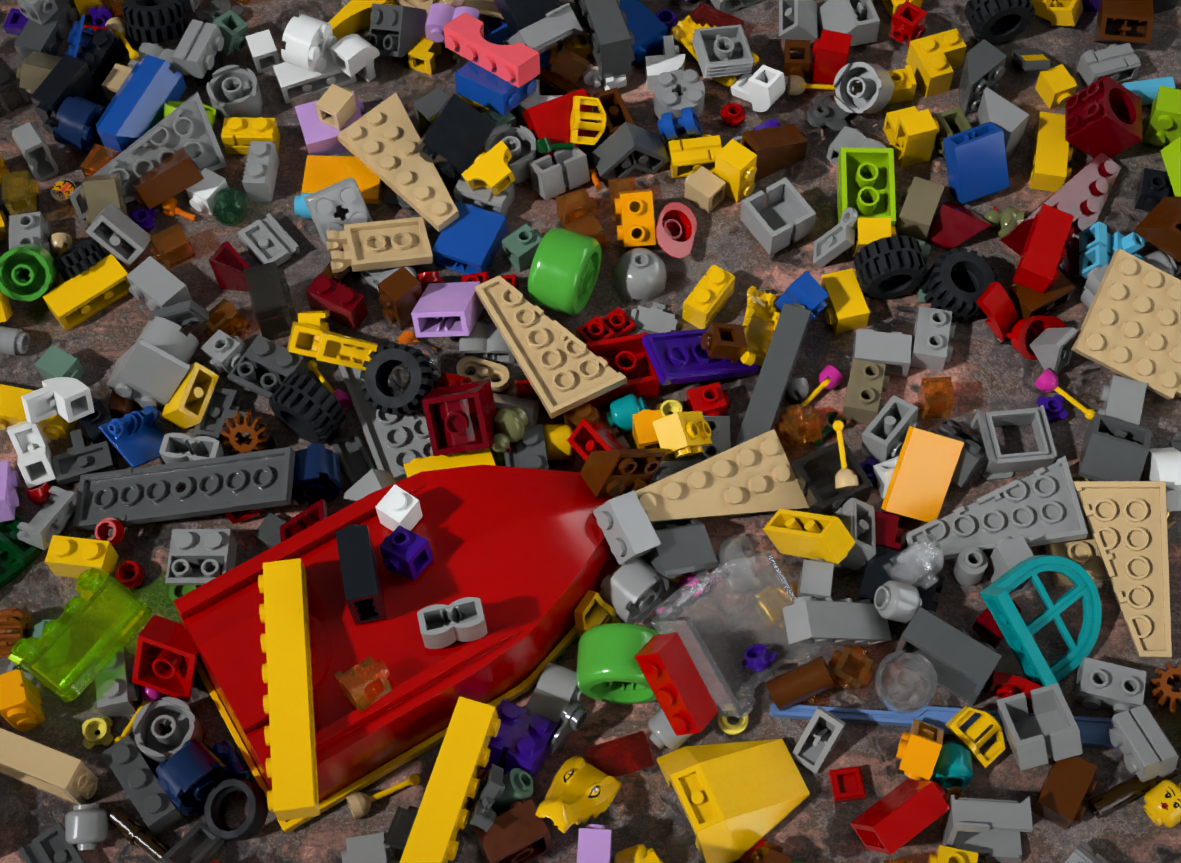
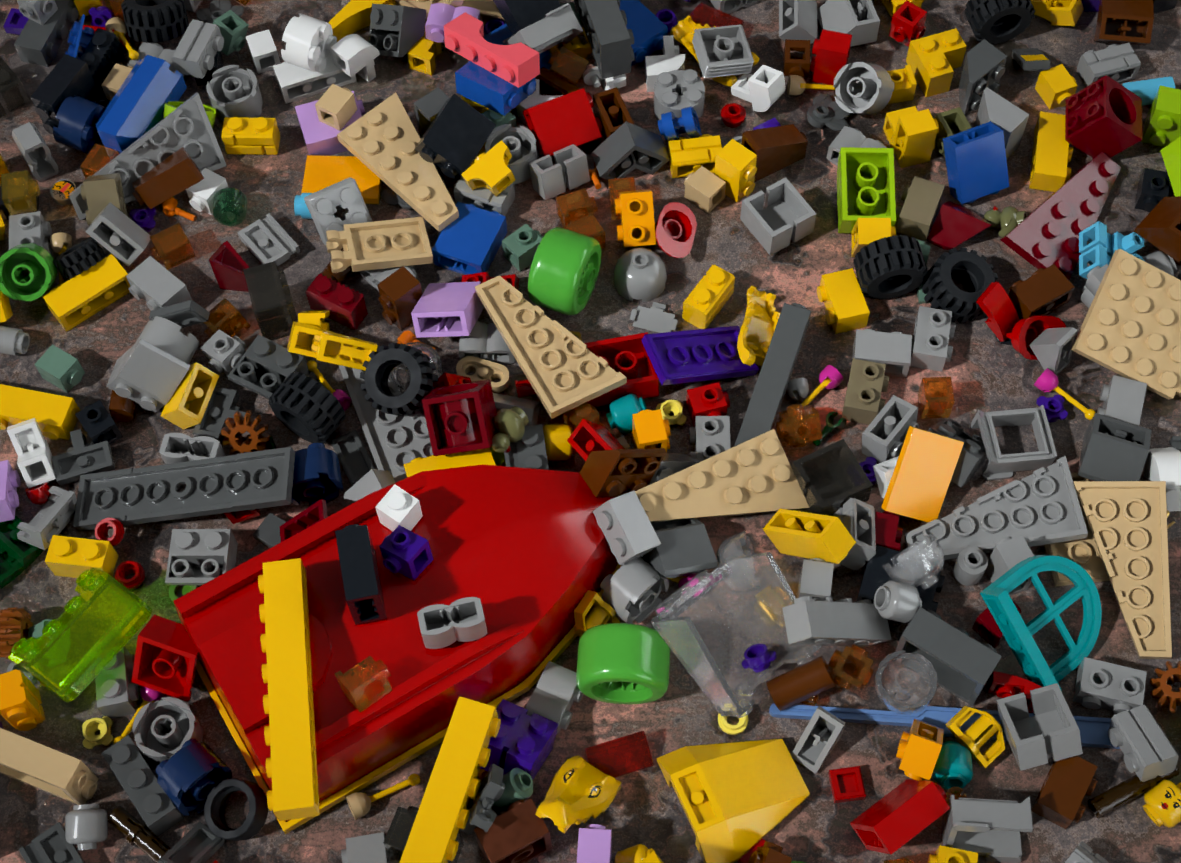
(35, 70): dark tan brick -> none
(58, 396): white brick -> none
(135, 436): blue hinge -> none
(231, 758): blue arm -> none
(261, 171): light grey brick -> none
(429, 277): red plate -> none
(544, 145): dark green hand -> none
(573, 720): dark grey plate -> none
(577, 116): yellow piece -> none
(610, 326): red slope -> none
(663, 733): light grey head -> none
(676, 684): red brick -> none
(683, 433): yellow brick -> none
(724, 341): reddish brown brick -> none
(806, 292): blue brick -> none
(835, 240): light grey hinge -> none
(845, 478): hinge -> none
(1044, 249): red brick -> none

